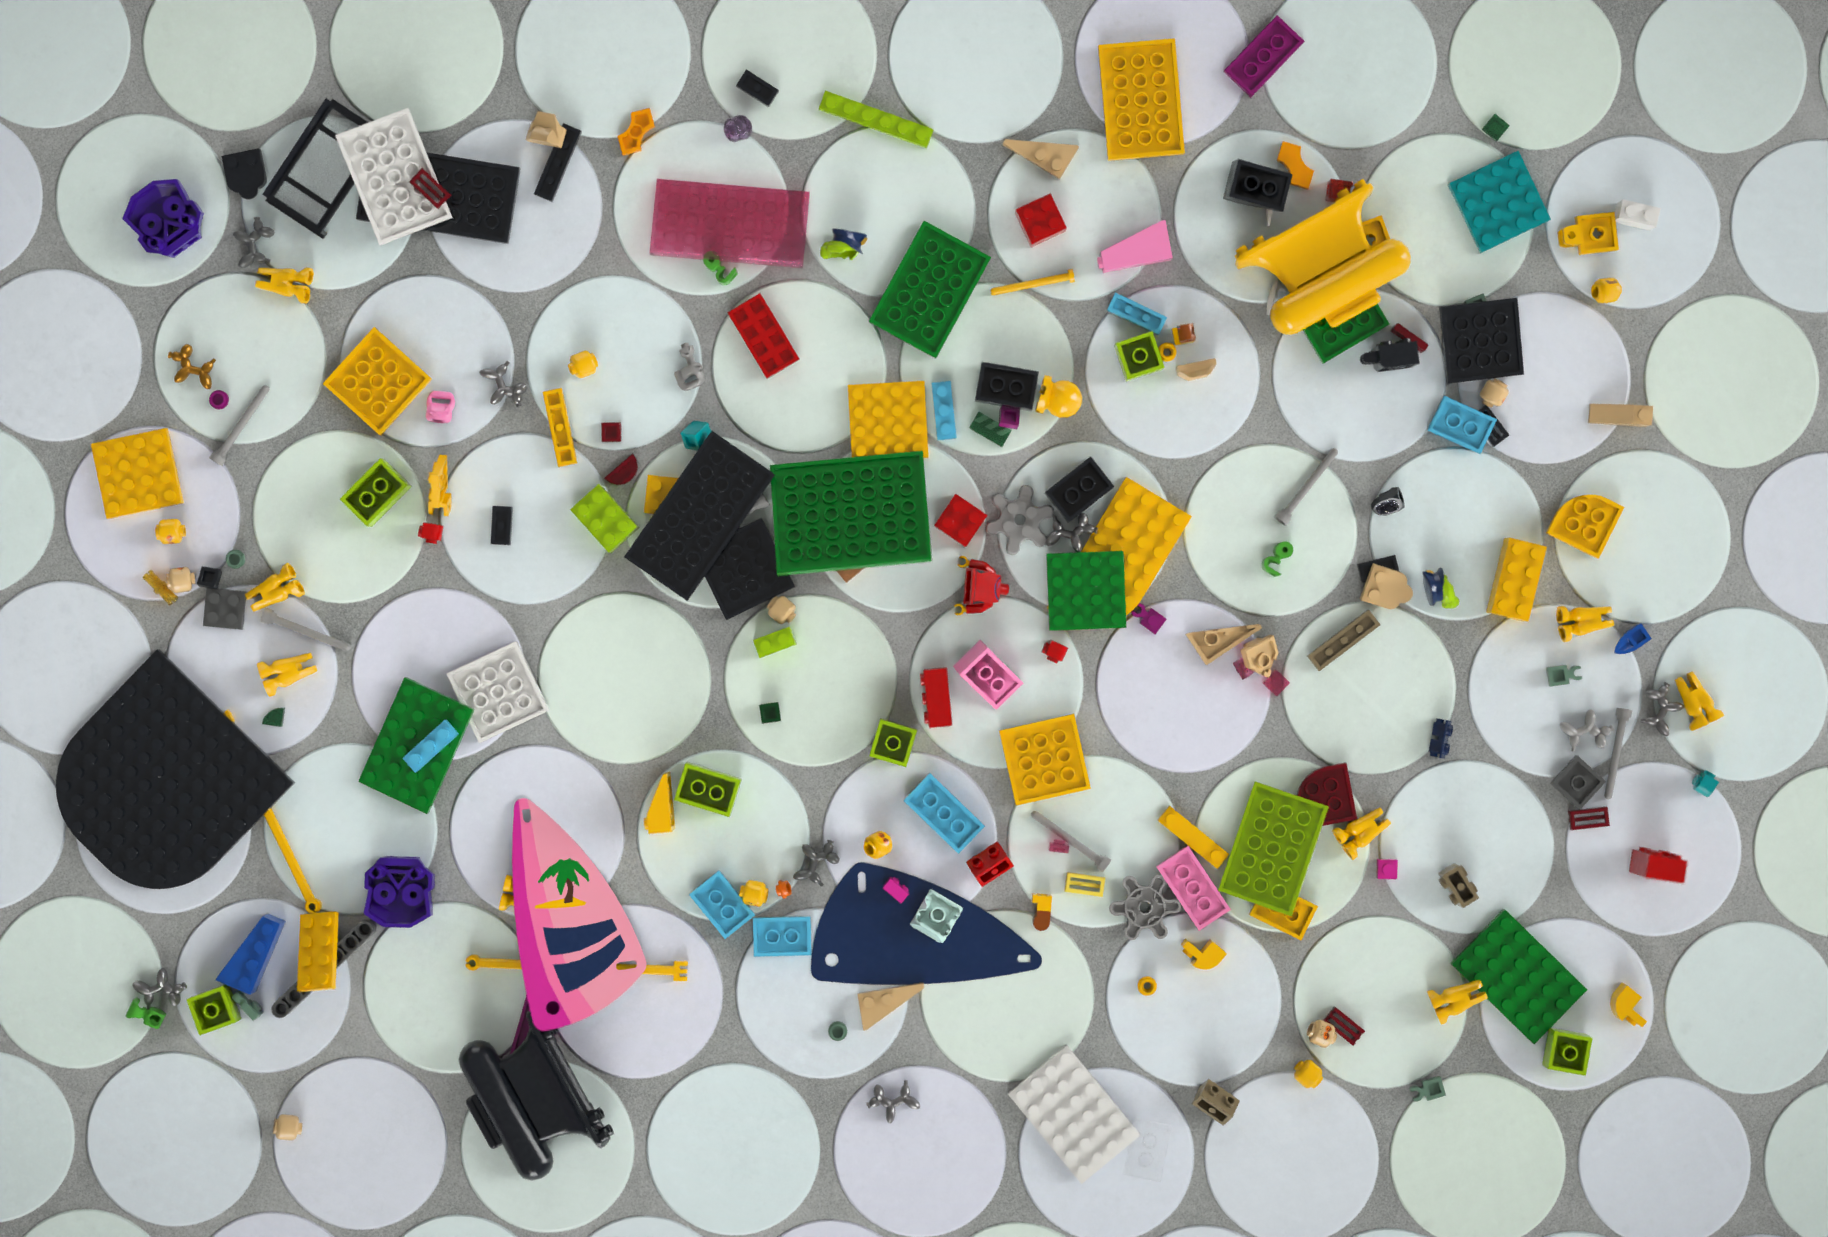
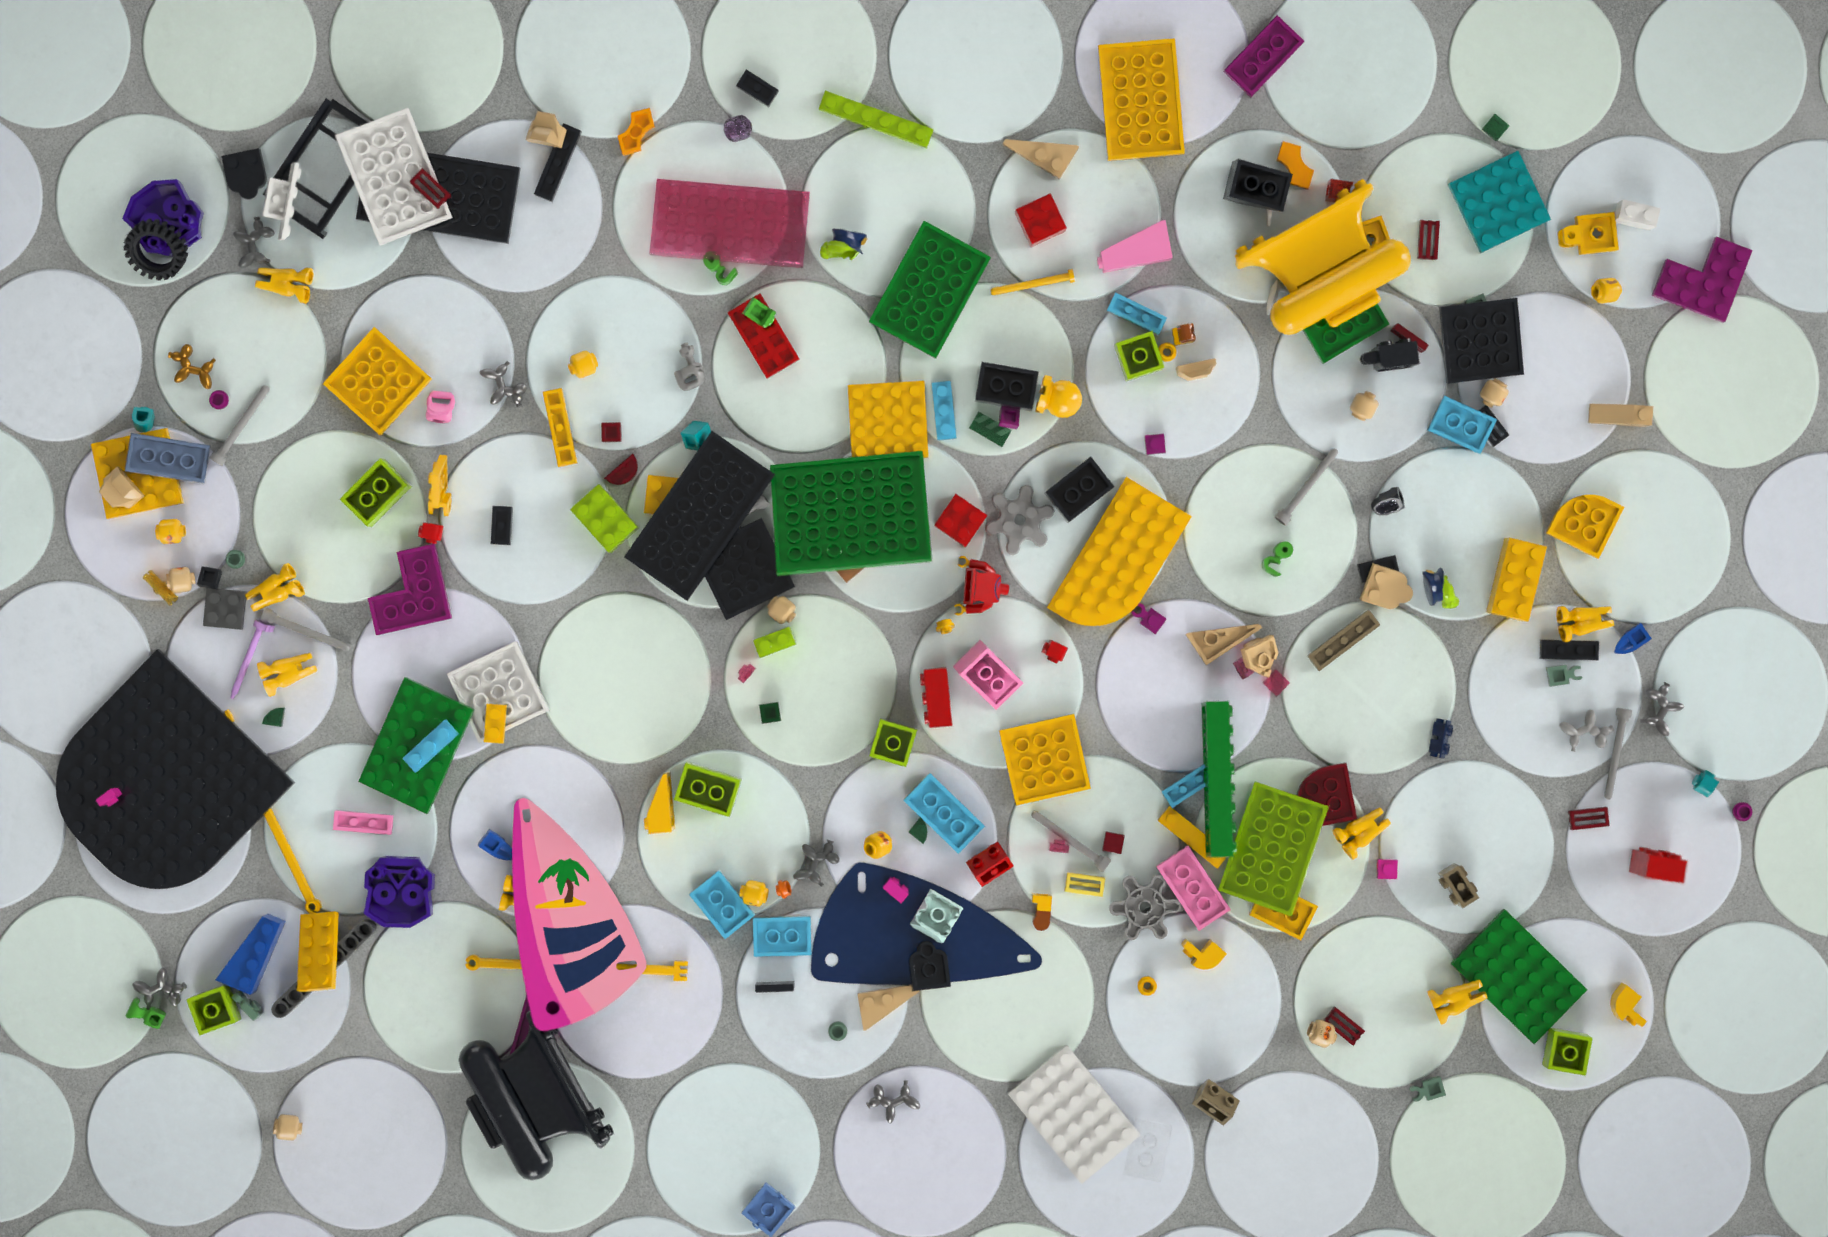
(109, 797): none -> dark pink plate
(120, 490): none -> tan slope
(143, 418): none -> teal plate
(167, 458): none -> sand blue tile
(177, 246): none -> black tyre
(260, 627): none -> lavender piece
(279, 200): none -> white bracket
(363, 822): none -> bright pink plate
(422, 600): none -> magenta plate
(495, 723): none -> yellow plate
(495, 846): none -> blue plate
(745, 672): none -> clear pink plate
(759, 313): none -> bright green bracket
(768, 1209): none -> medium blue plate
(784, 986): none -> black tile
(919, 830): none -> clear green tile
(928, 968): none -> black plate
(945, 626): none -> yellow plate
(1073, 535): flat silver piece -> none
(1086, 590): green plate -> none
(1113, 842): none -> dark red tile
(1155, 444): none -> magenta plate
(1185, 787): none -> medium azure plate
(1217, 779): none -> green brick
(1308, 1074): yellow head -> none
(1364, 405): none -> tan head
(1429, 223): none -> dark red tile
(1569, 650): none -> black tile
(1578, 782): dark grey plate -> none
(1695, 699): yellow piece -> none
(1707, 291): none -> magenta plate
(1742, 811): none -> magenta plate

